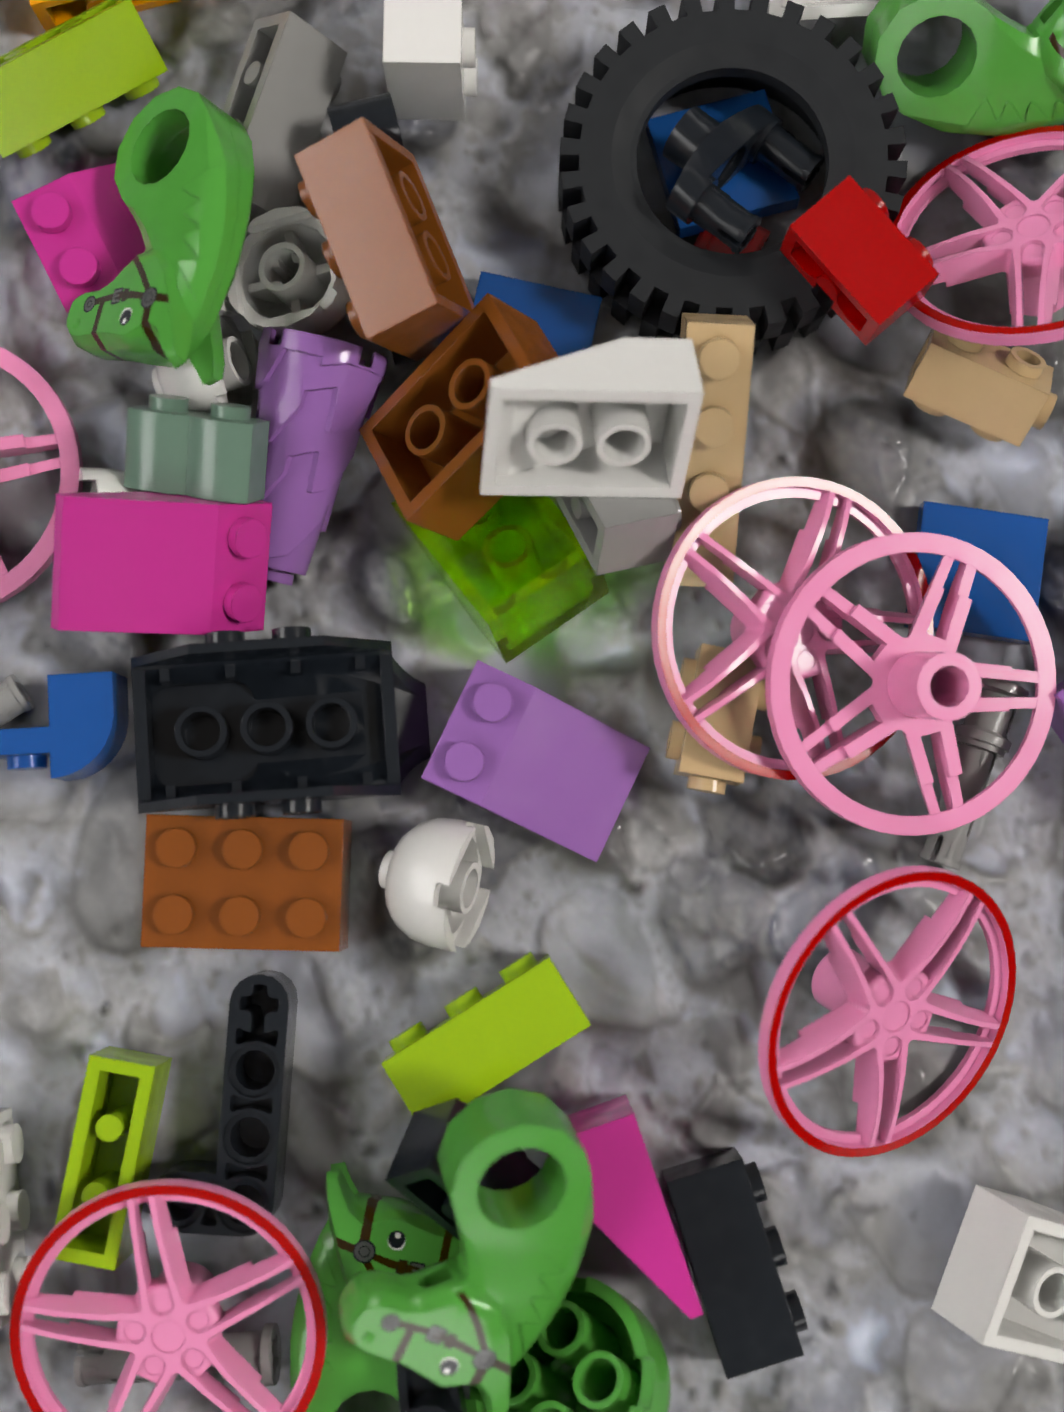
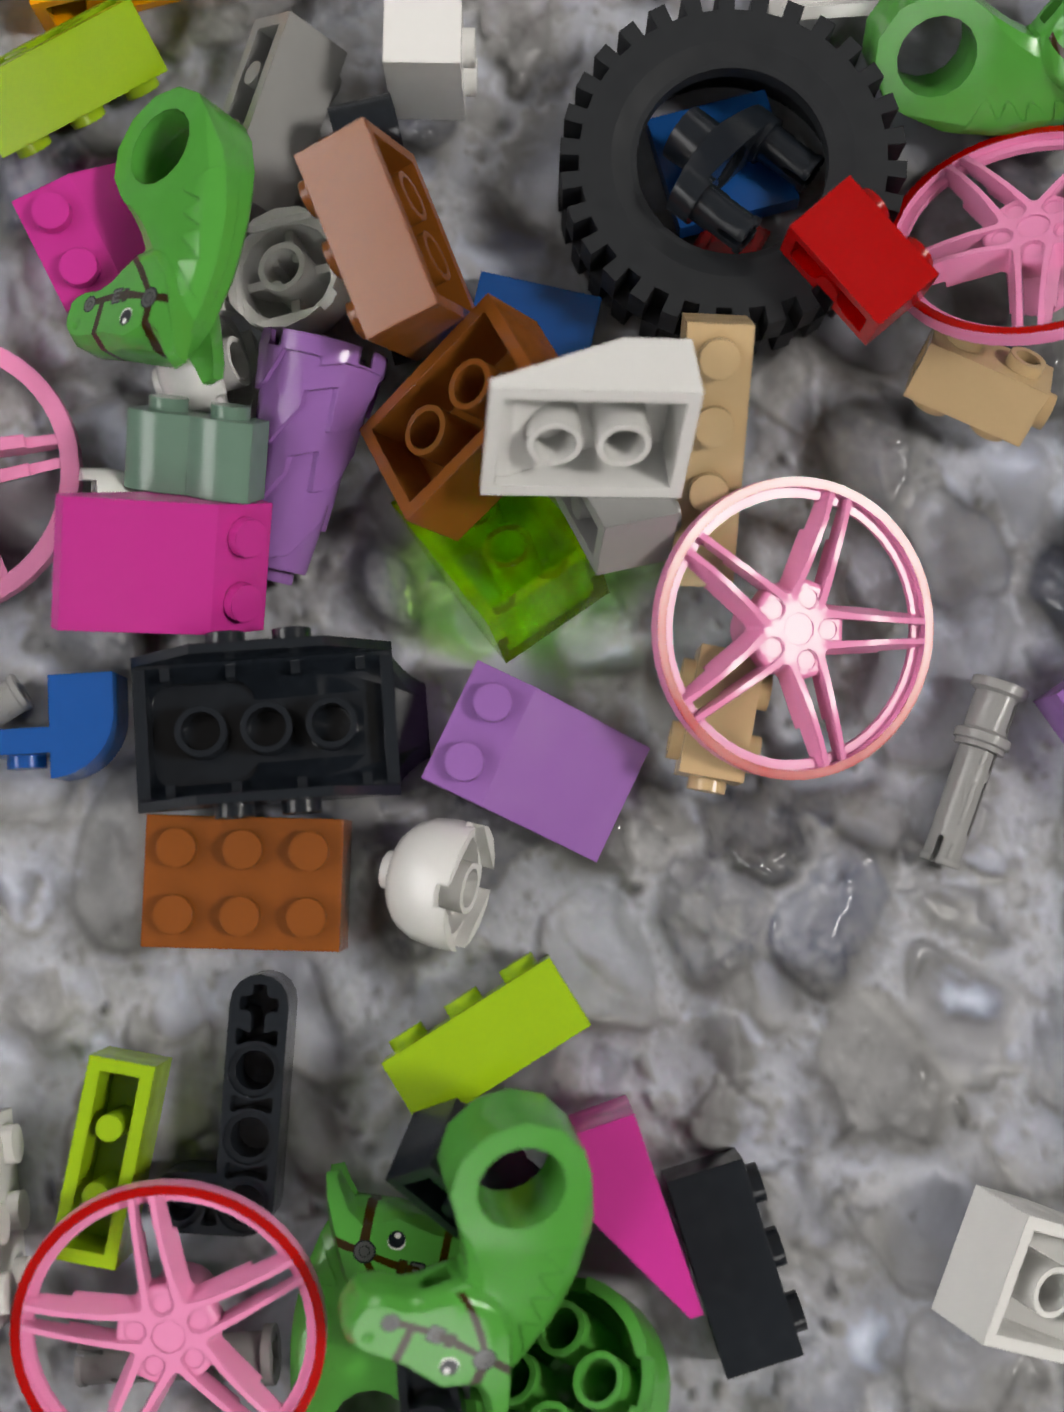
(882, 1008): bright pink wheel -> none
(915, 683): bright pink wheel -> none
(1008, 537): blue tile -> none

